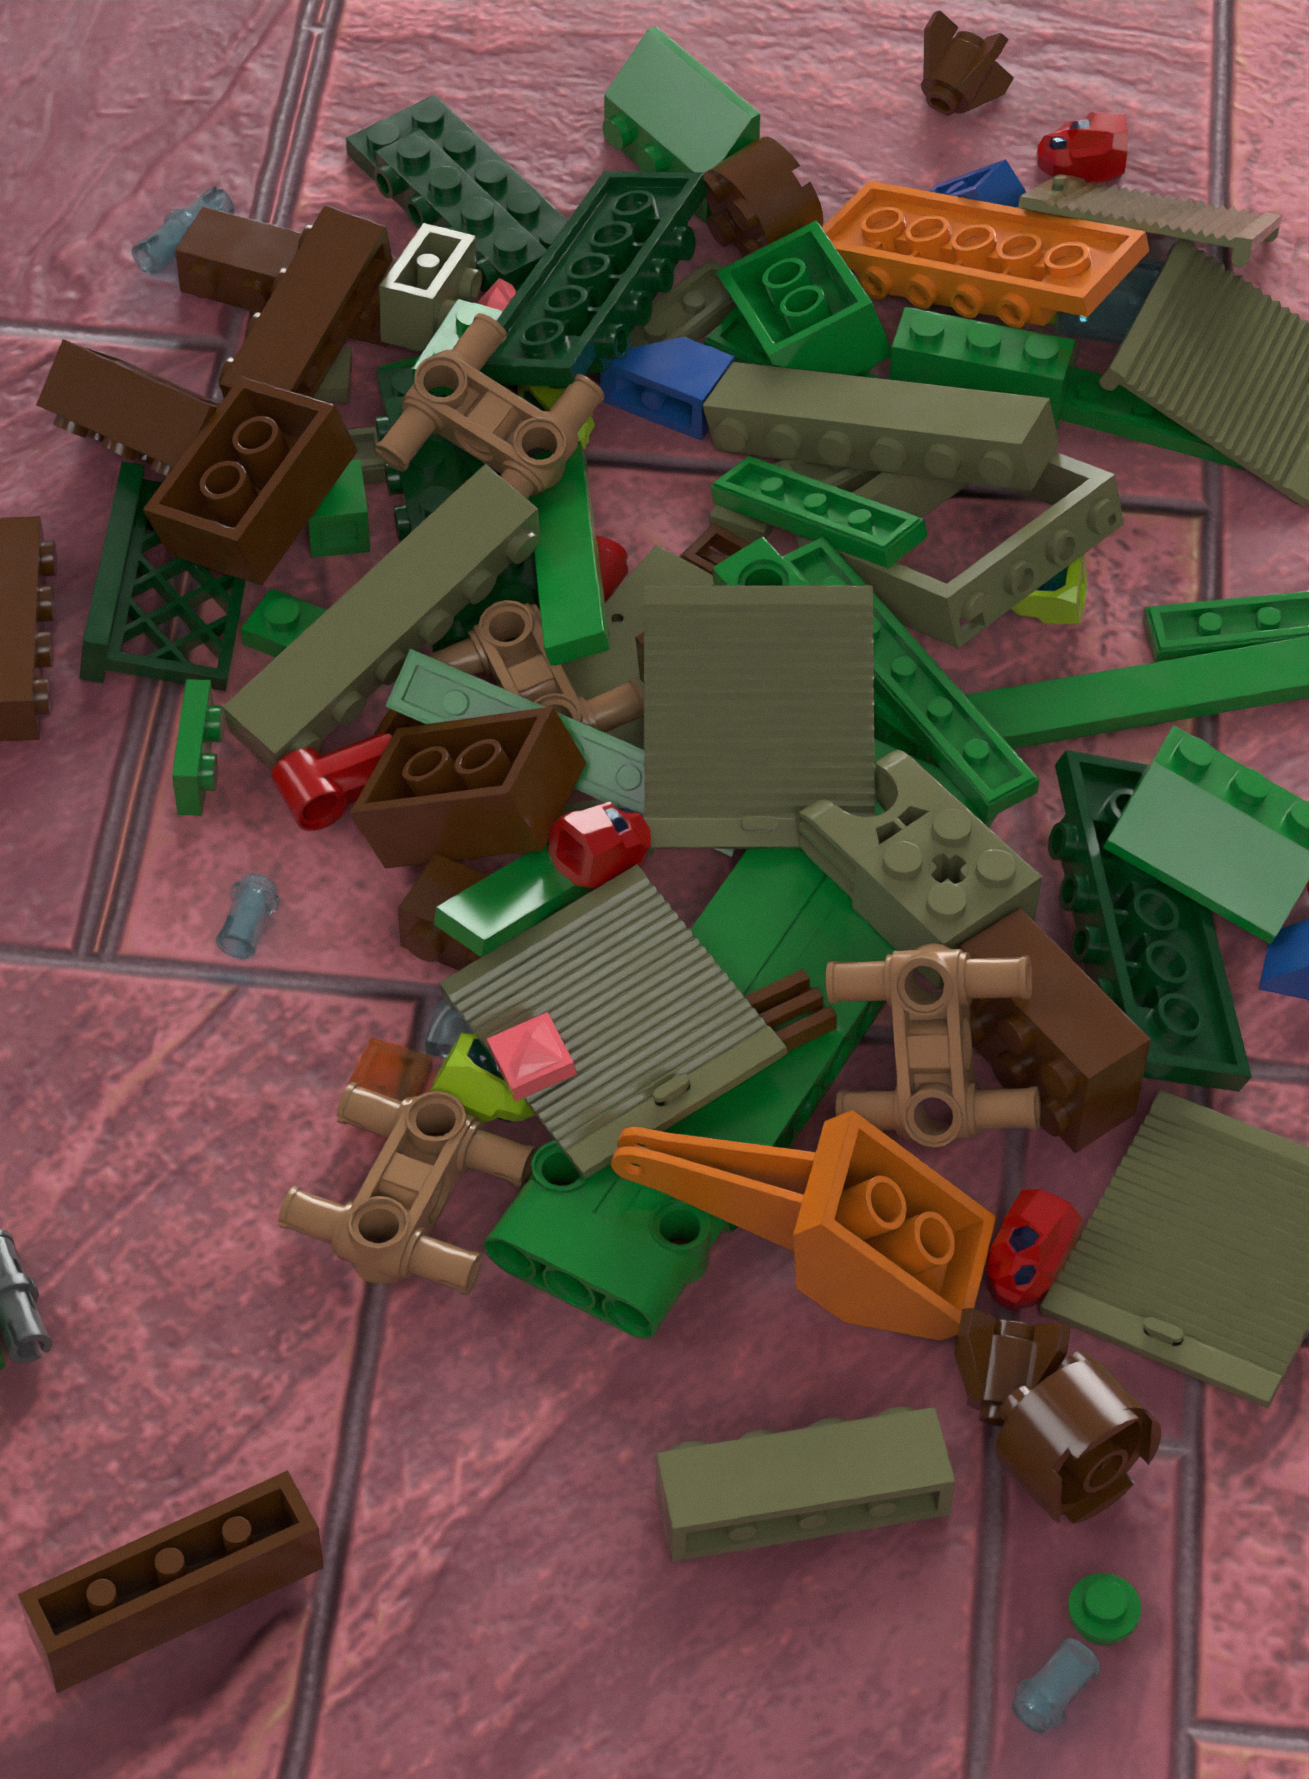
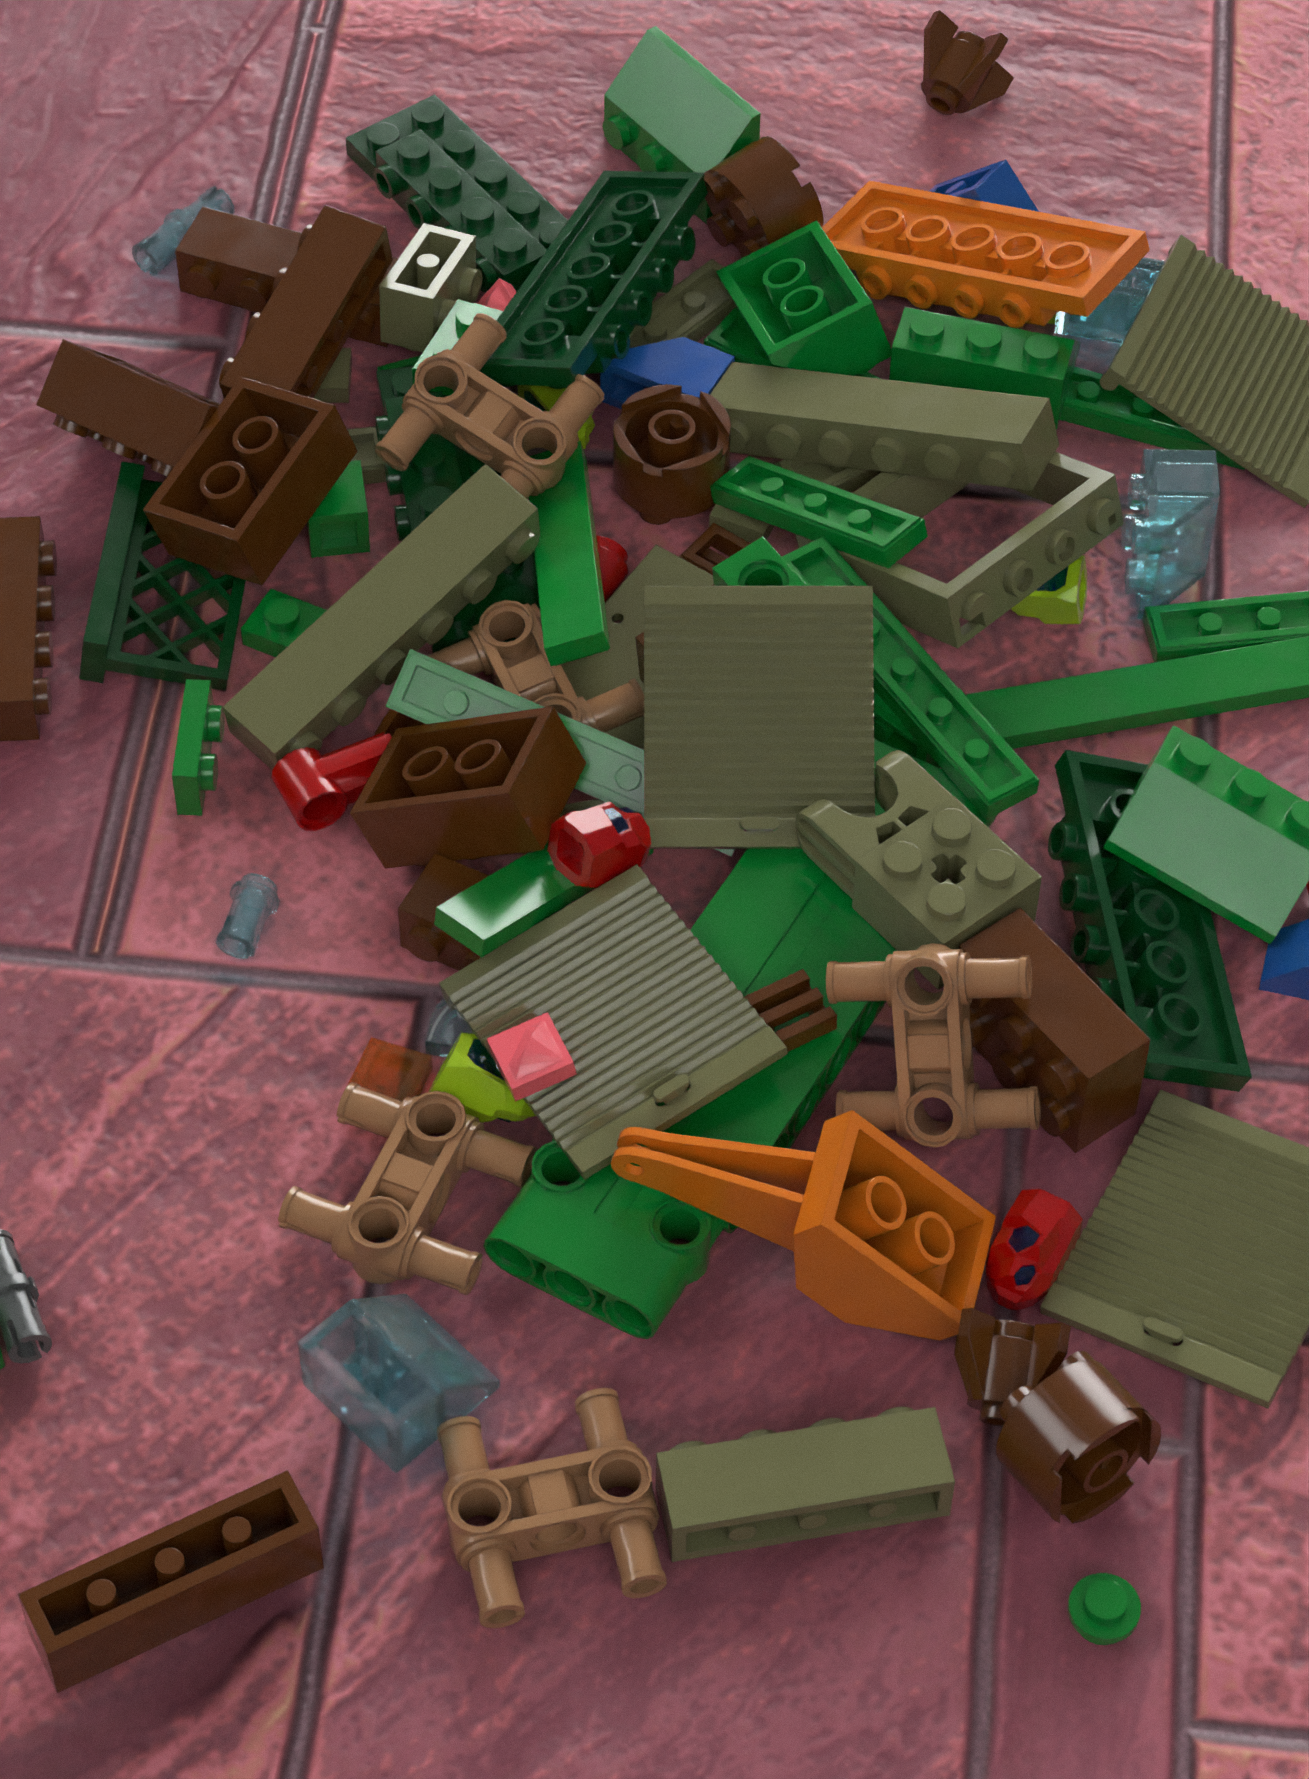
(392, 1374): none -> clear light blue slope
(550, 1507): none -> medium nougat piece
(670, 452): none -> reddish brown brick
(1043, 1699): clear light blue pin -> none
(1086, 148): red rock -> none
(1170, 524): none -> clear light blue slope
(1185, 220): olive door -> none

